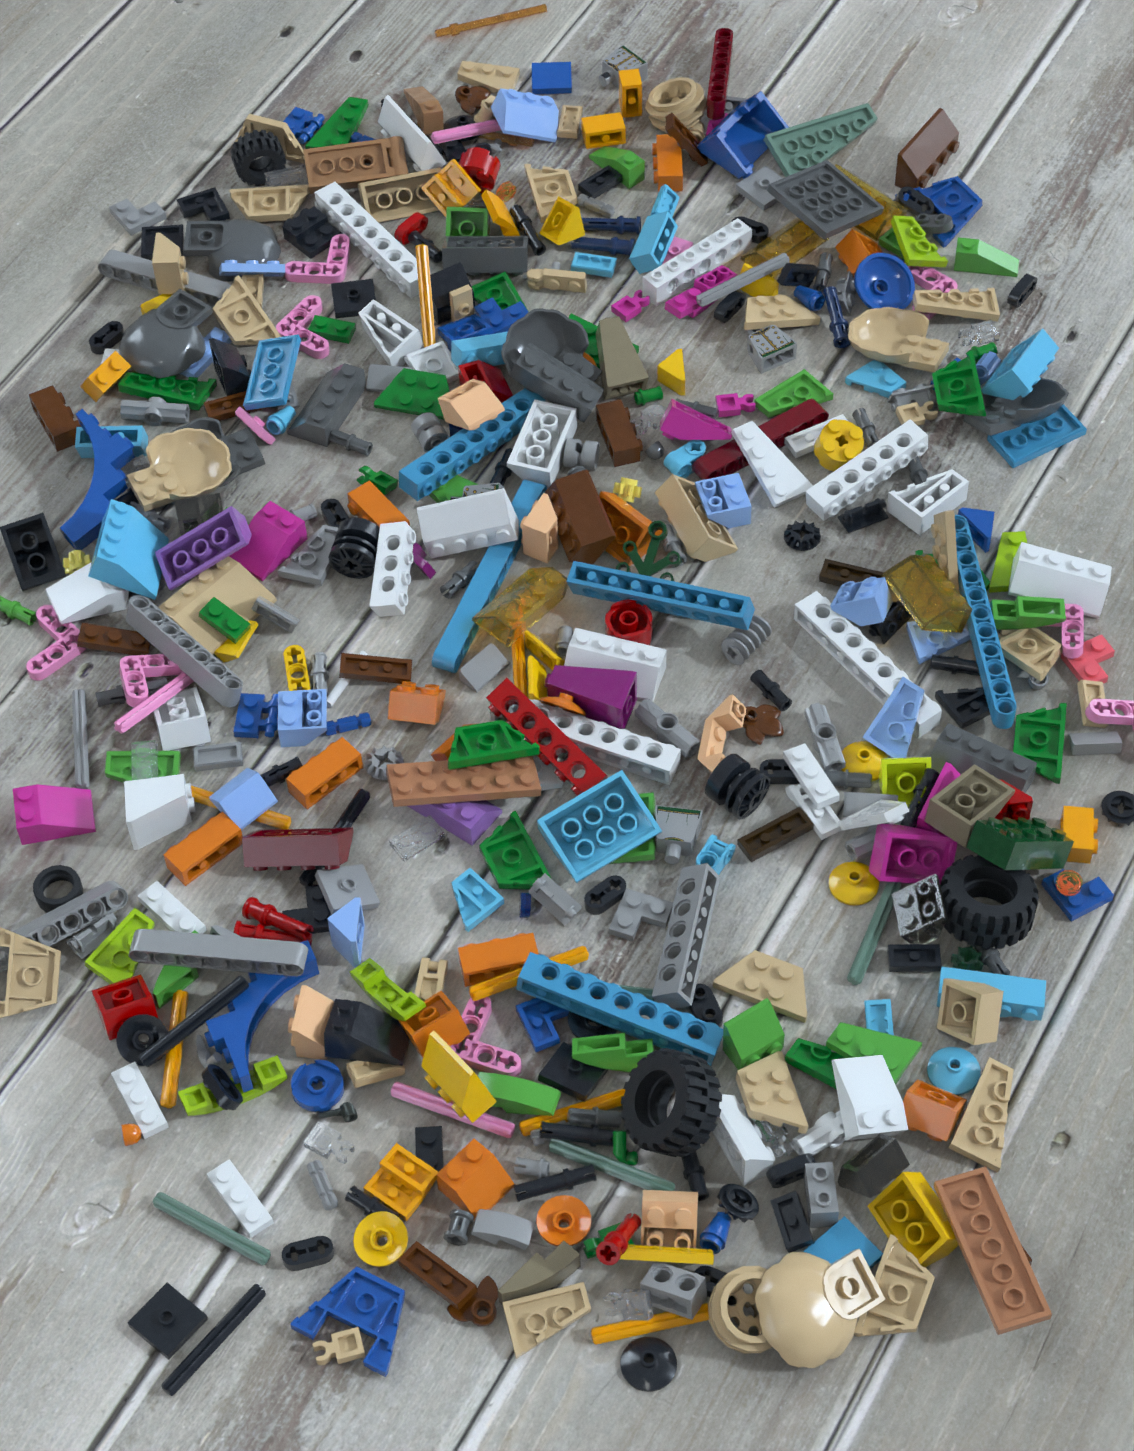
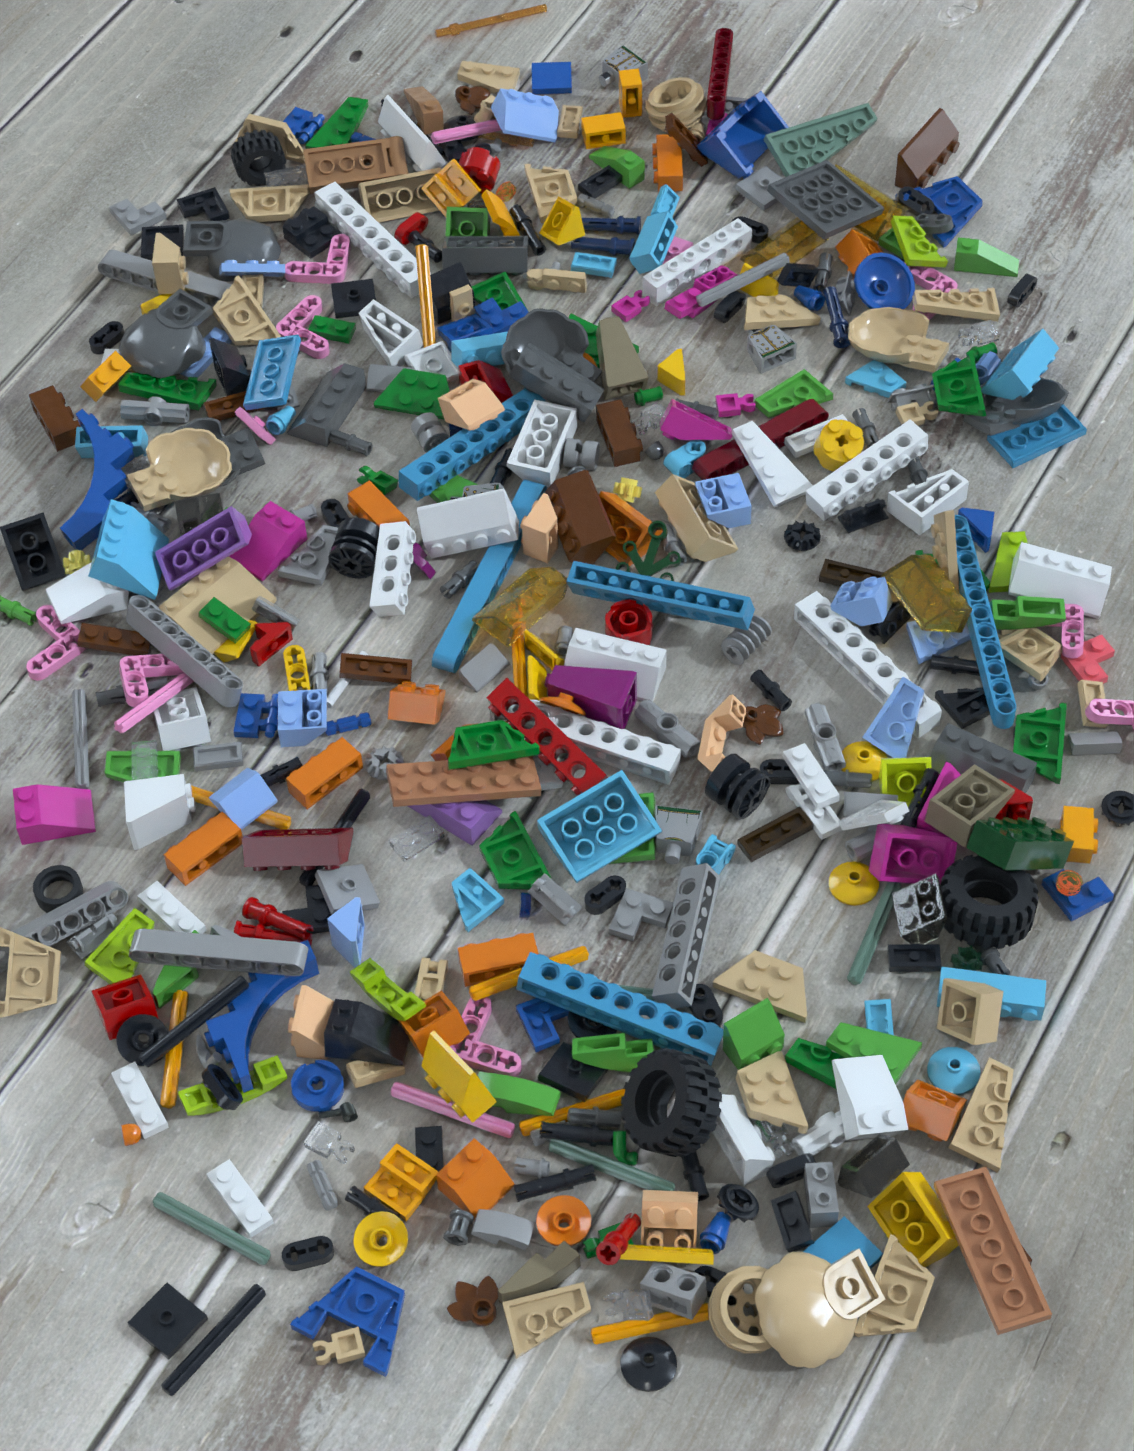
(270, 640): none -> red slope
(437, 1275): reddish brown plate -> none

